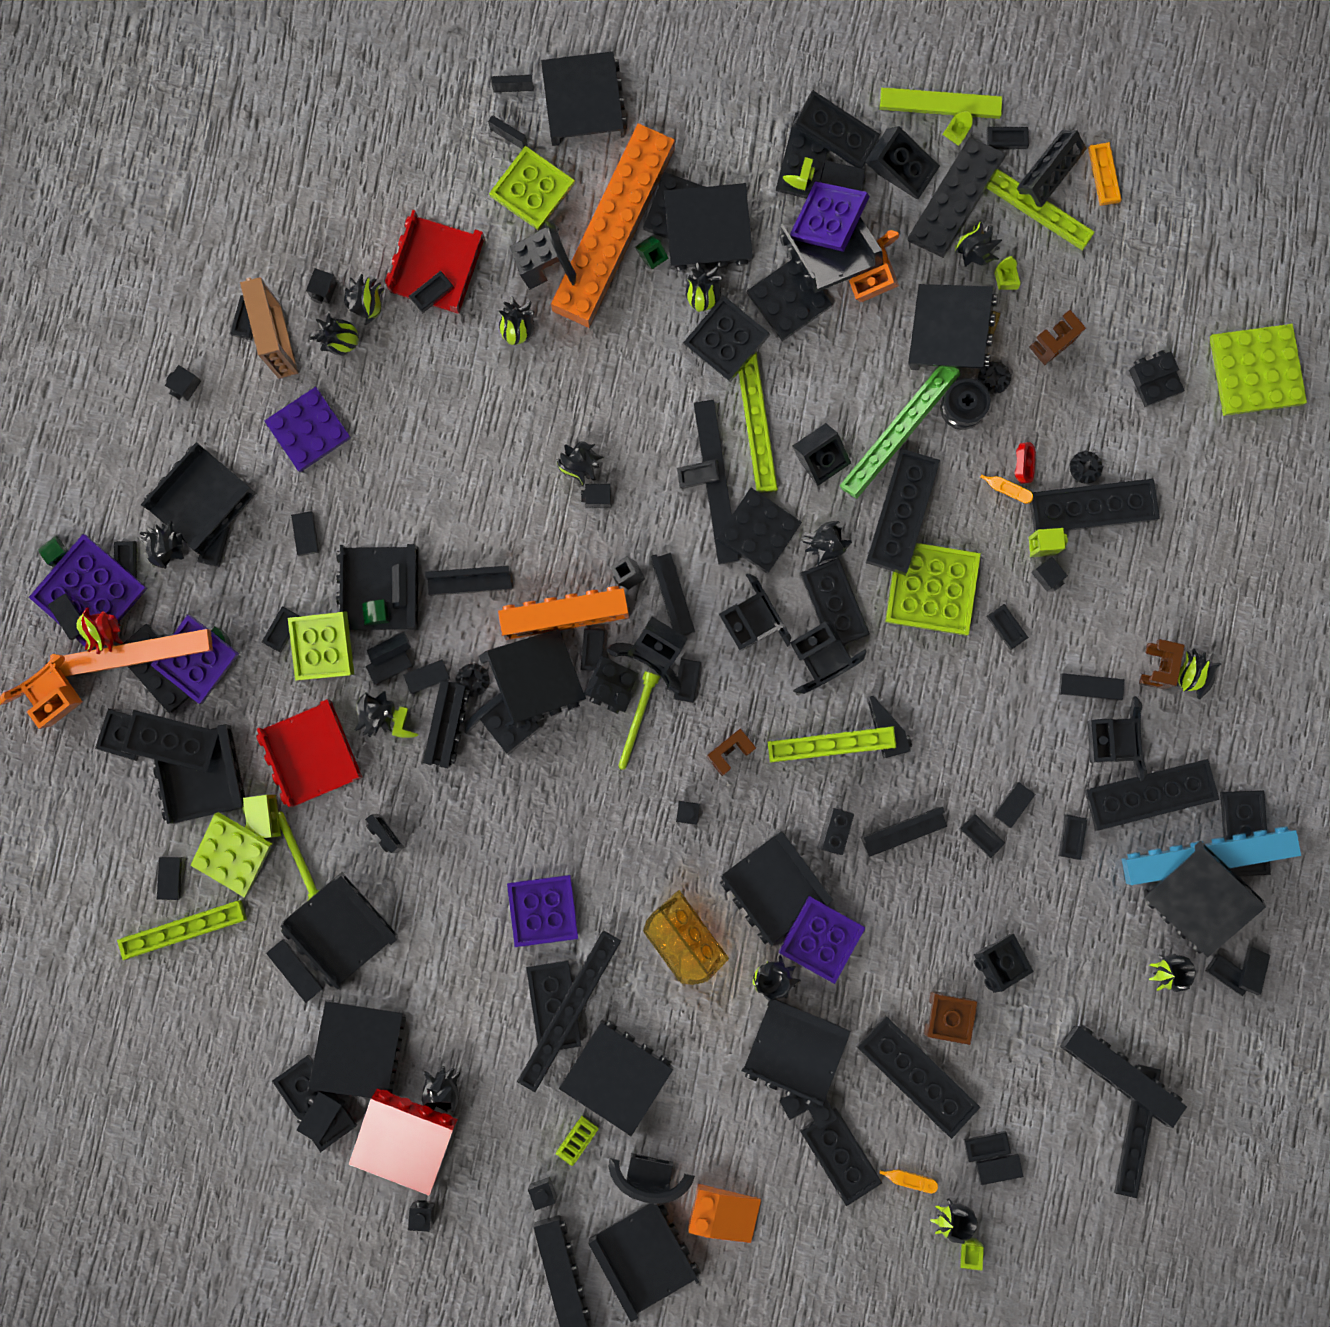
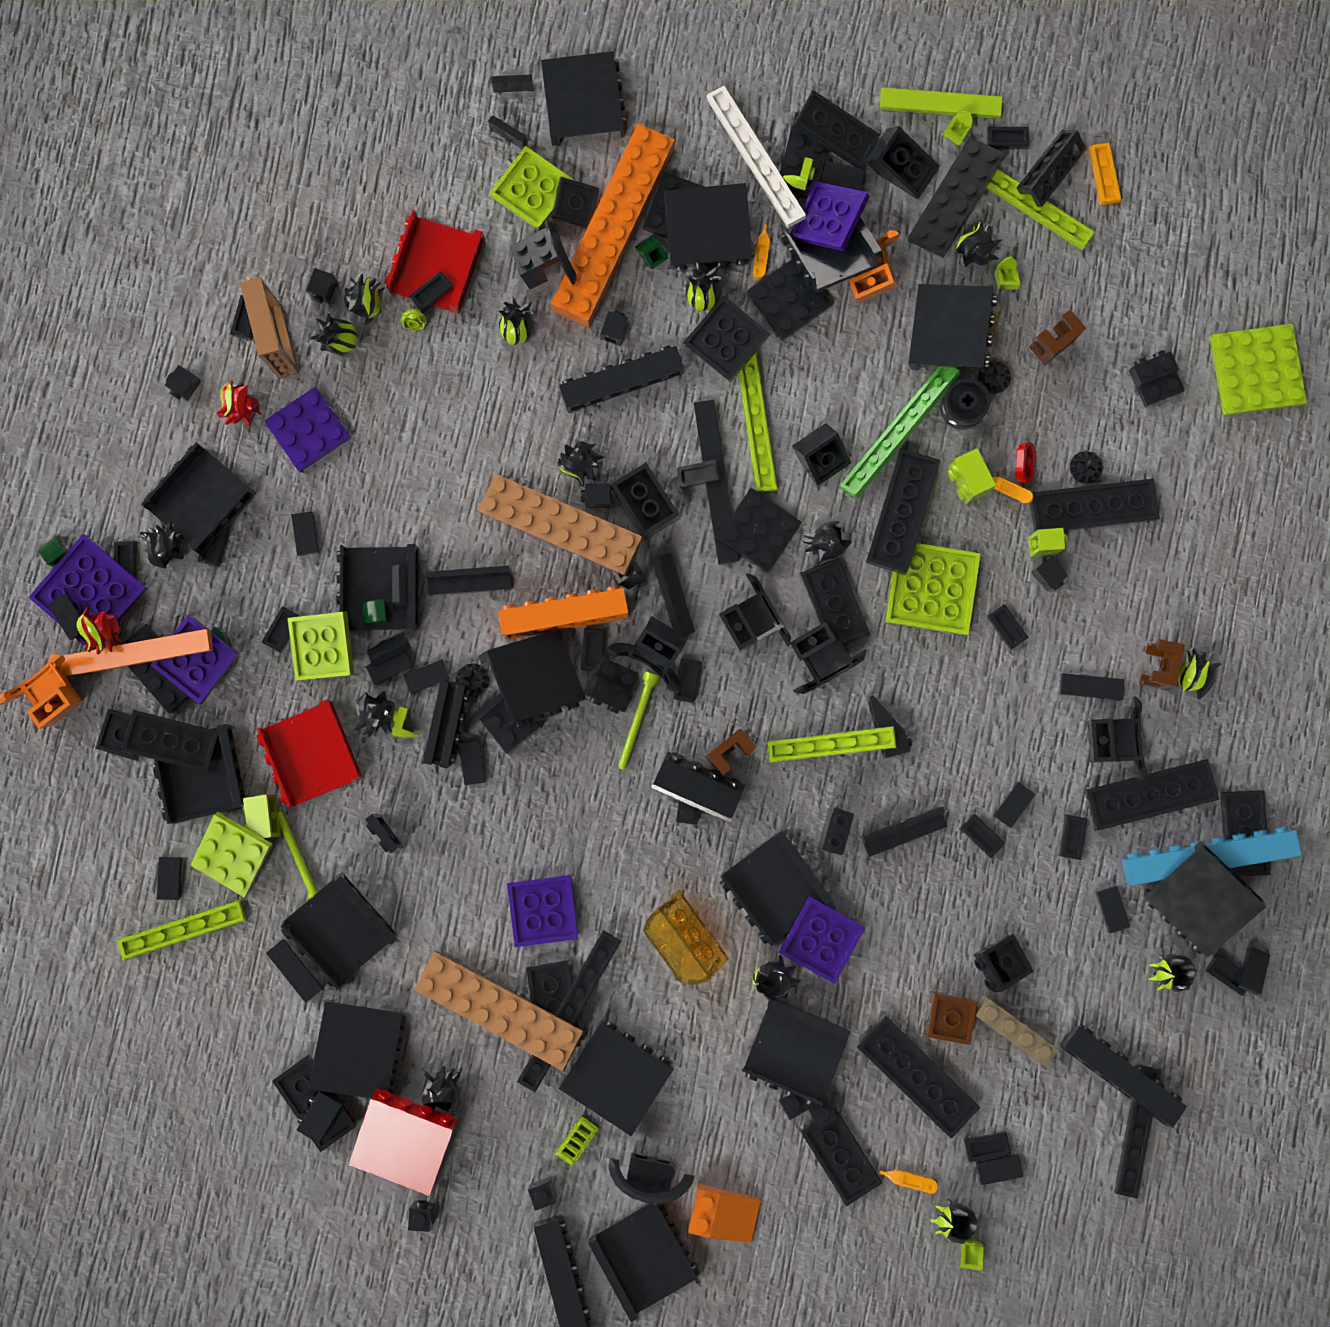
(237, 404): none -> red hair
(413, 320): none -> lime plate
(472, 763): none -> black tile
(499, 1010): none -> medium nougat plate
(560, 524): none -> medium nougat plate
(574, 202): none -> black tile
(614, 327): none -> black brick
(621, 379): none -> black brick
(645, 501): none -> black brick
(698, 786): none -> black slope
(756, 157): none -> white plate
(761, 254): none -> light orange piece
(970, 476): none -> lime brick
(1015, 1031): none -> dark tan brick
(1112, 909): none -> black tile

